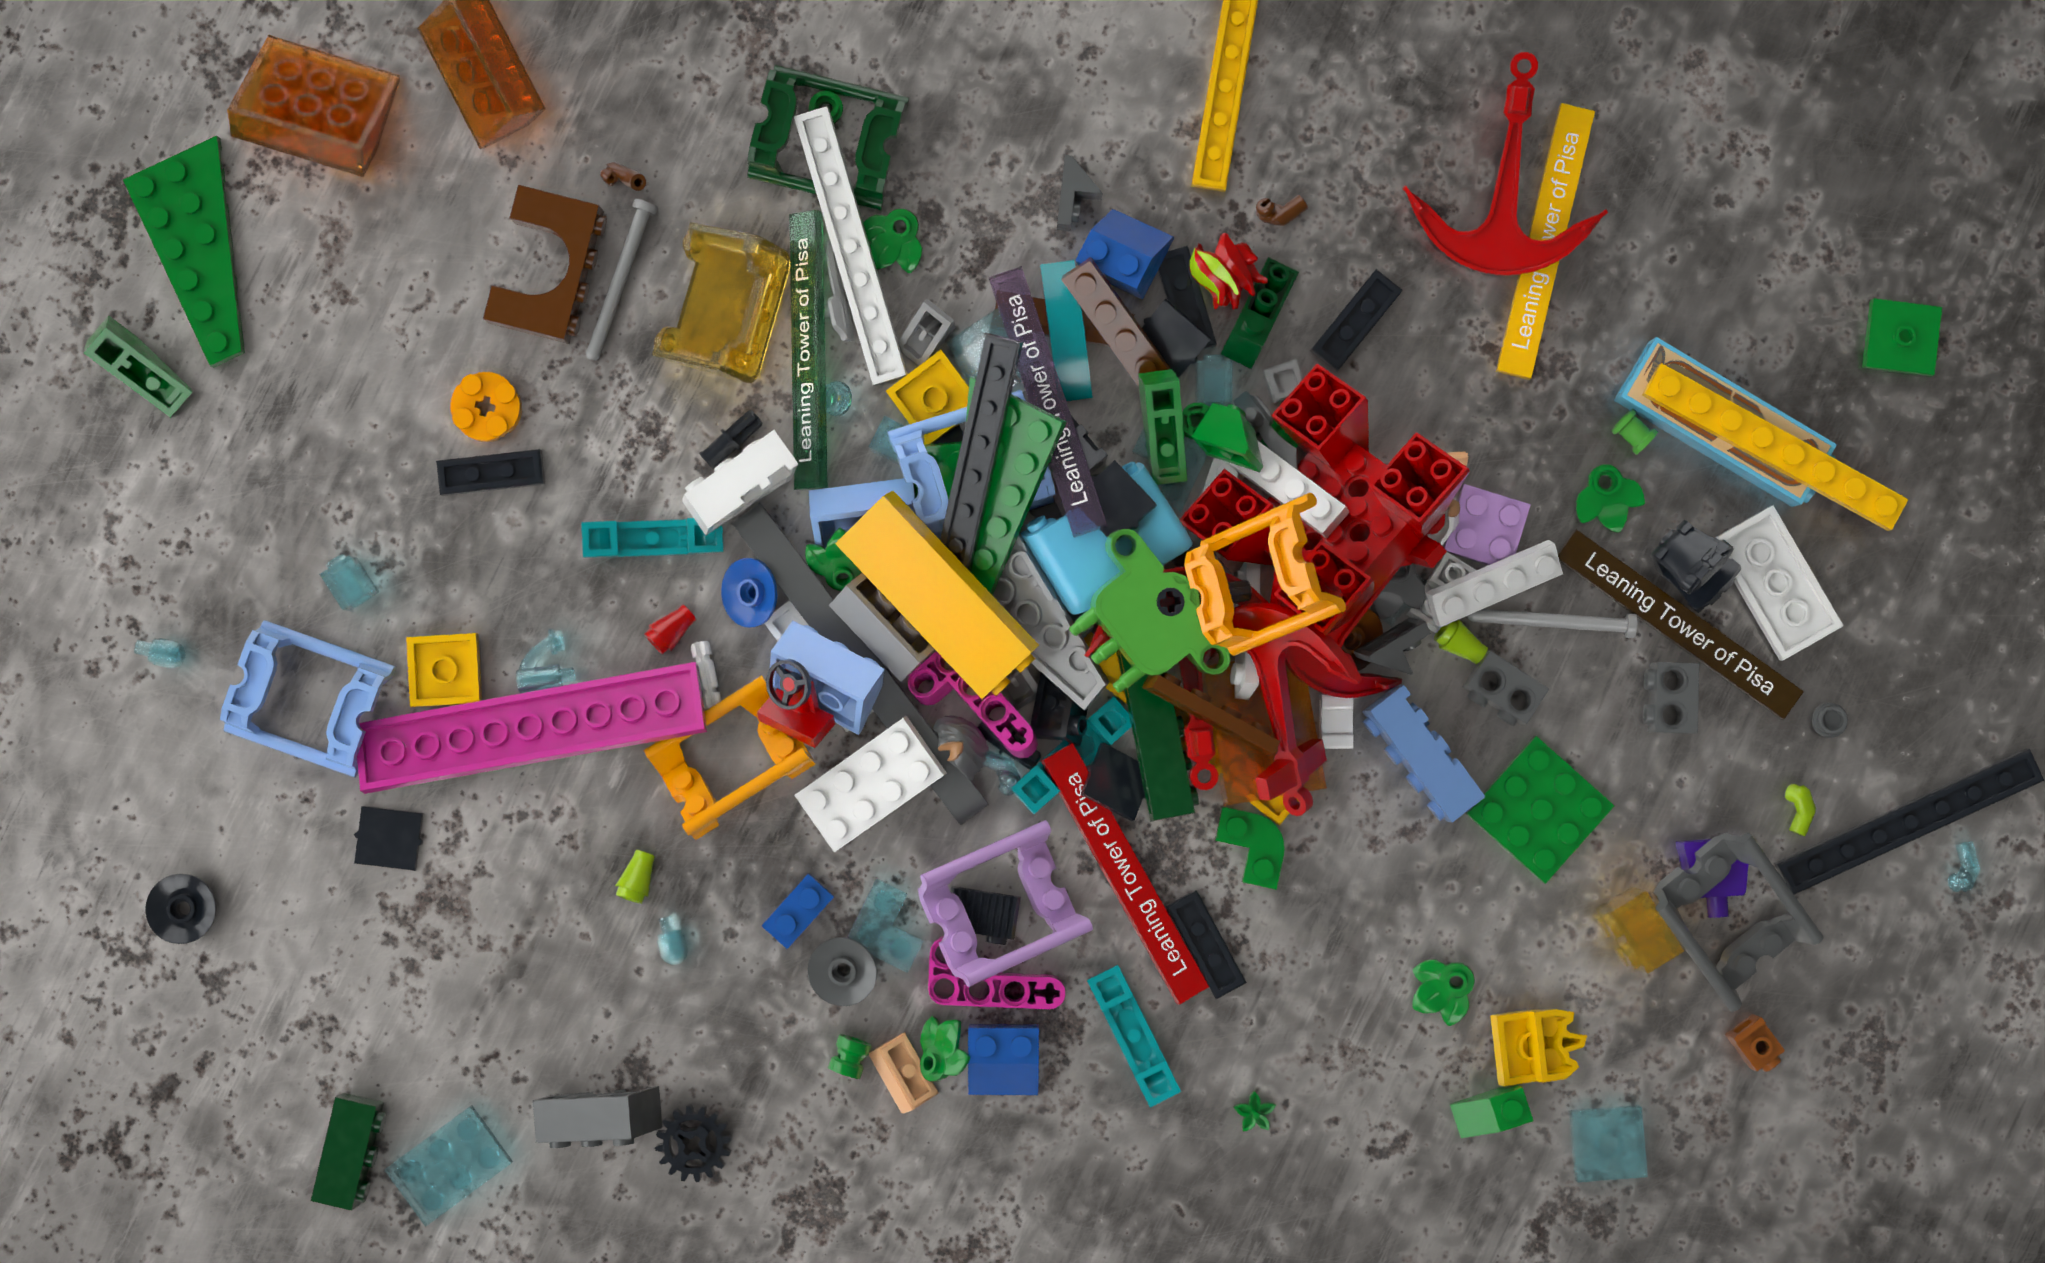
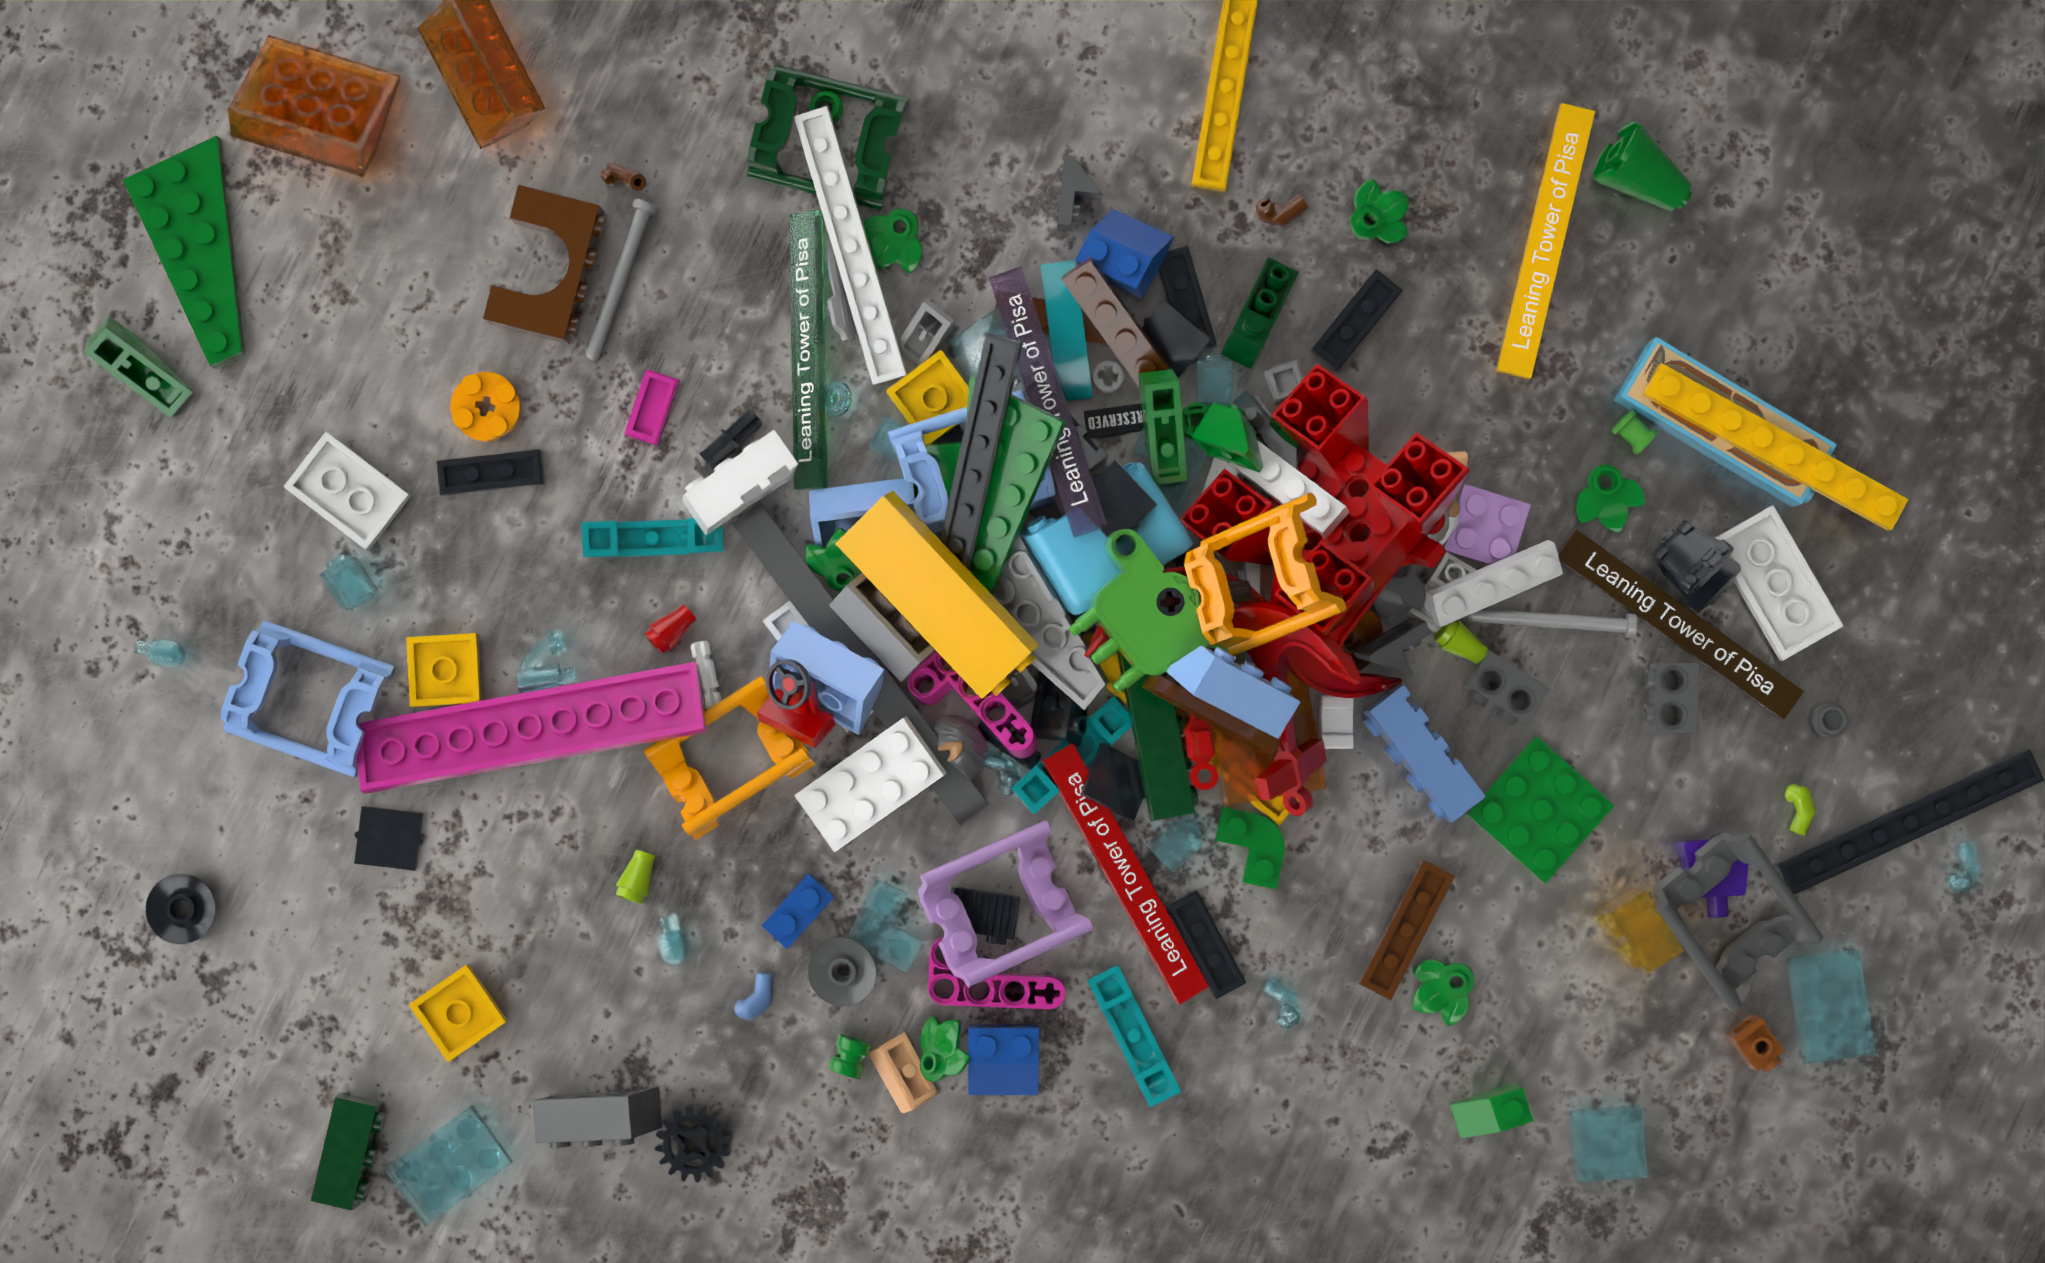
(347, 491): none -> white plate
(458, 1012): none -> yellow plate
(652, 407): none -> dark pink tile
(727, 303): clear yellow windscreen -> none
(749, 592): blue dish -> none
(758, 1001): none -> medium blue arm
(1114, 420): none -> black sticker
(1116, 370): none -> light grey bush
(1176, 843): none -> clear light blue brick
(1226, 271): red hair -> none
(1236, 688): none -> light blue slope
(1254, 1112): green plant -> none
(1288, 1003): none -> clear light blue arm
(1382, 210): none -> green plate
(1406, 929): none -> reddish brown plate
(1499, 242): red piece -> none
(1534, 1046): yellow plate -> none
(1642, 170): none -> green cone
(1830, 1006): none -> clear light blue plate
(1902, 337): green plate -> none

